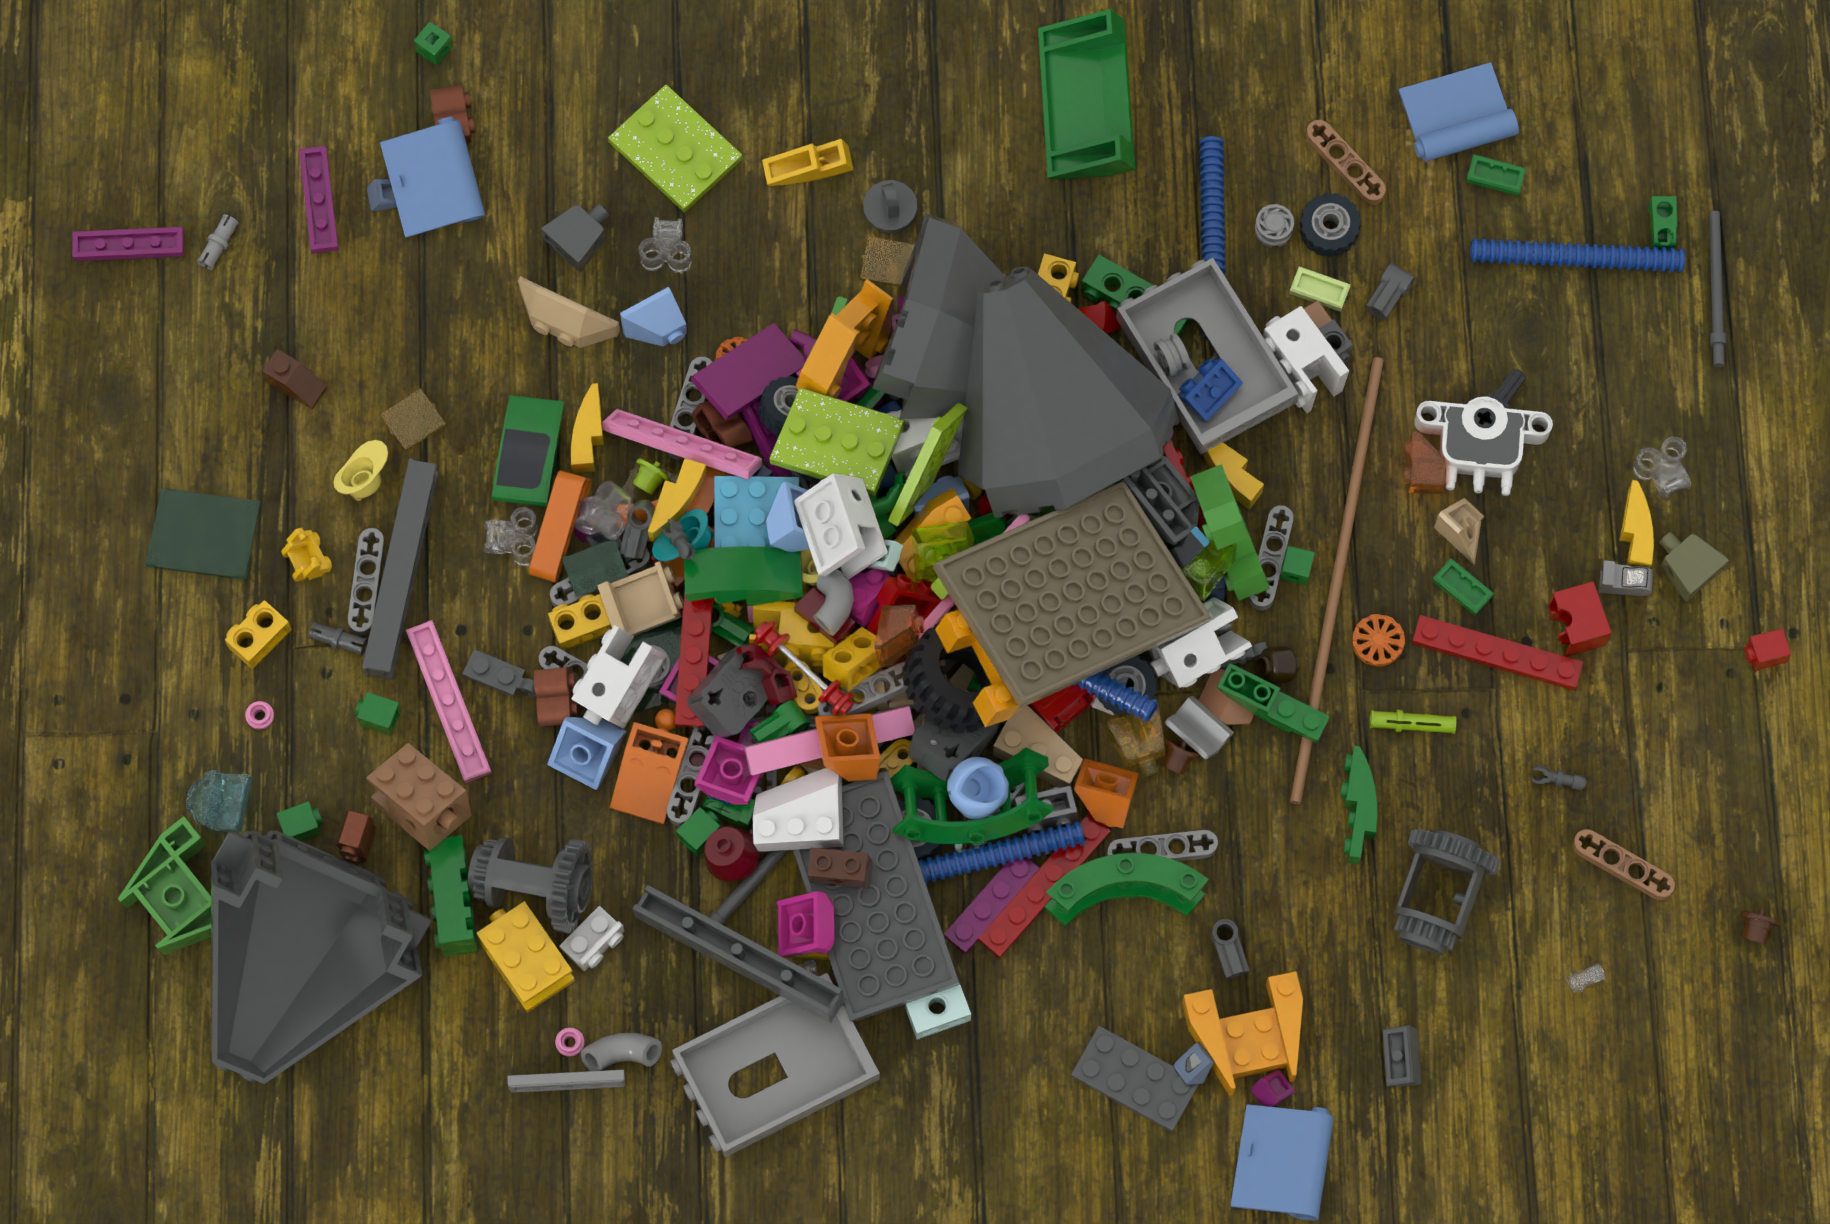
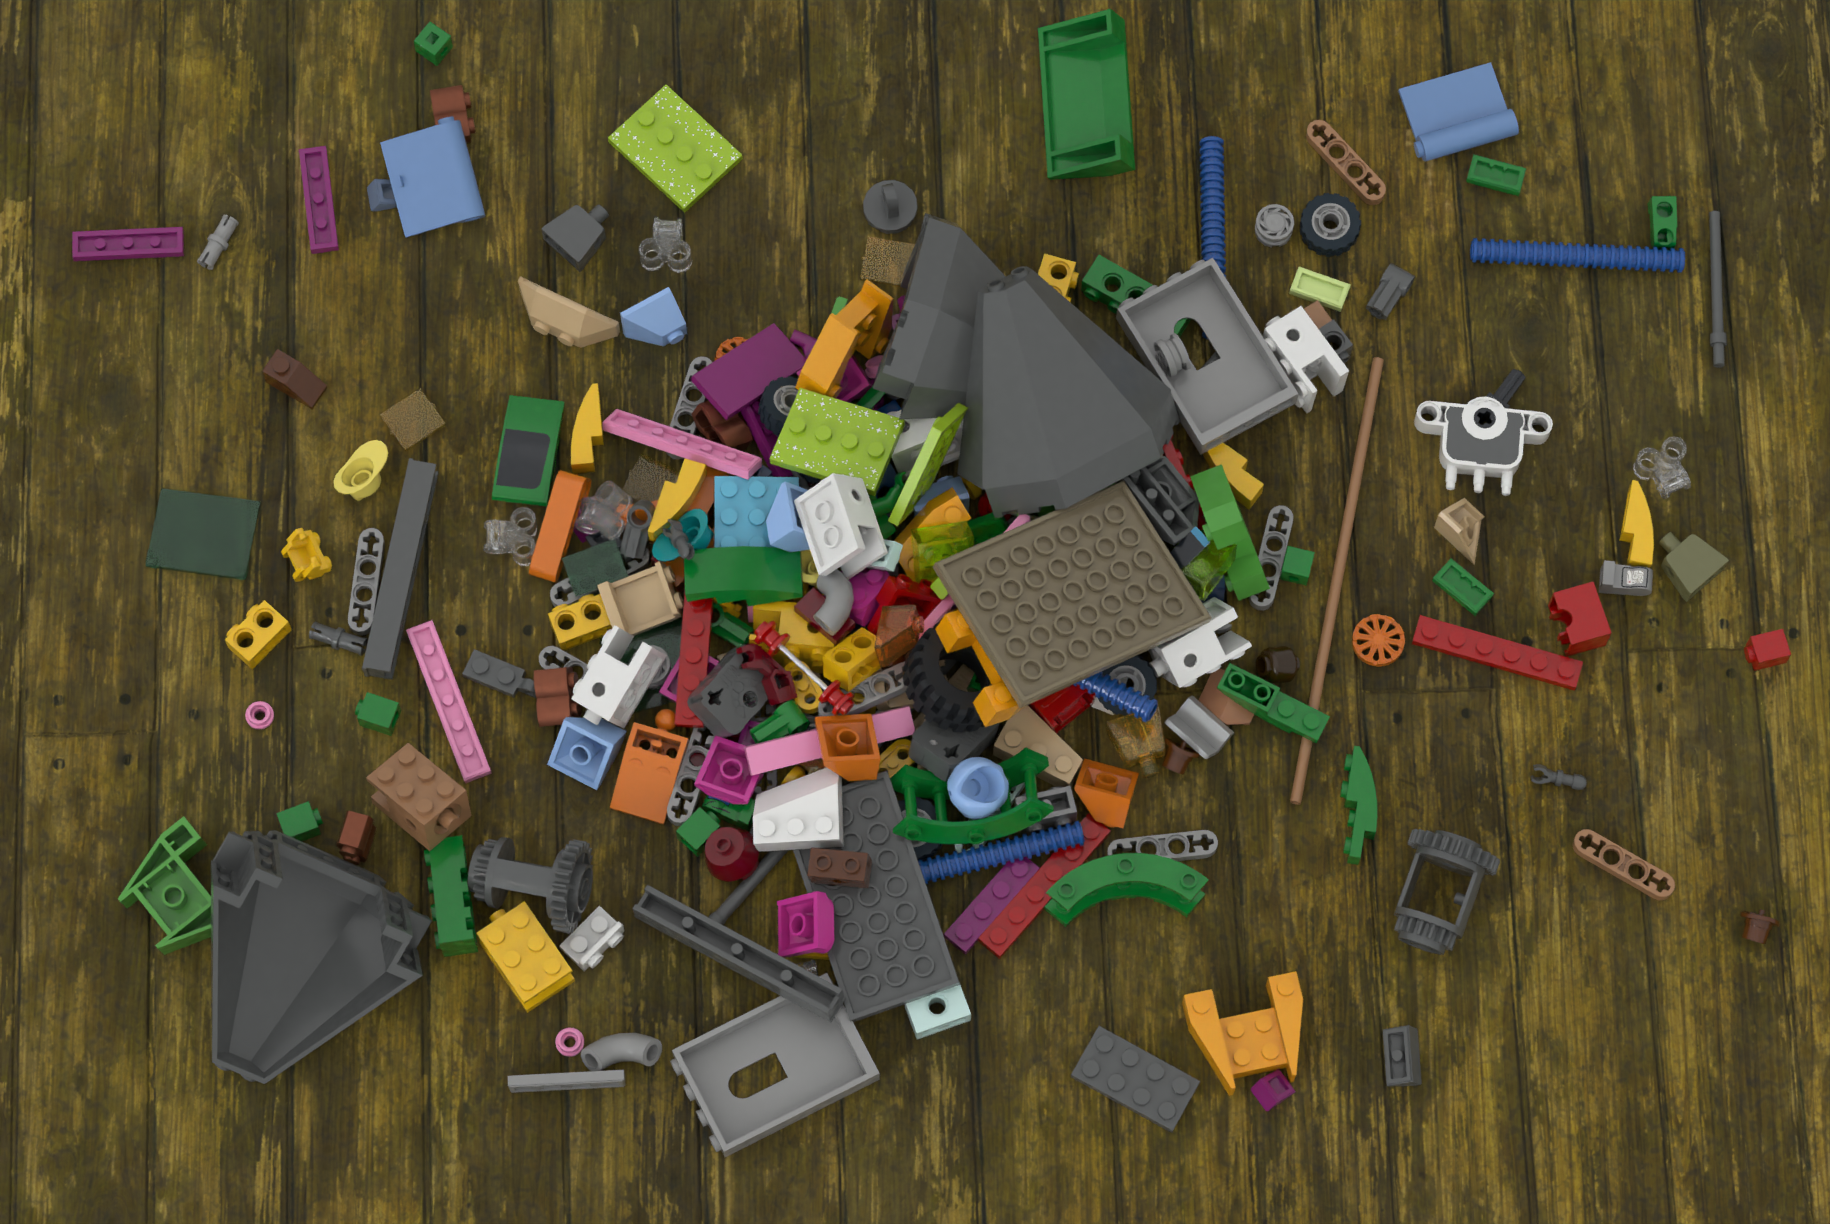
(219, 800): clear light blue slope -> none
(649, 476): lime piece -> none
(808, 163): yellow slope -> none
(1102, 316): red tile -> none
(1194, 1065): sand blue slope -> none
(1209, 388): blue bracket -> none
(1229, 951): dark grey piece -> none
(1250, 654): dark grey piece -> none
(1283, 1160): medium blue door -> none
(1380, 719): lime pin -> none
(1425, 467): clear orange slope -> none
(1585, 978): clear pin -> none

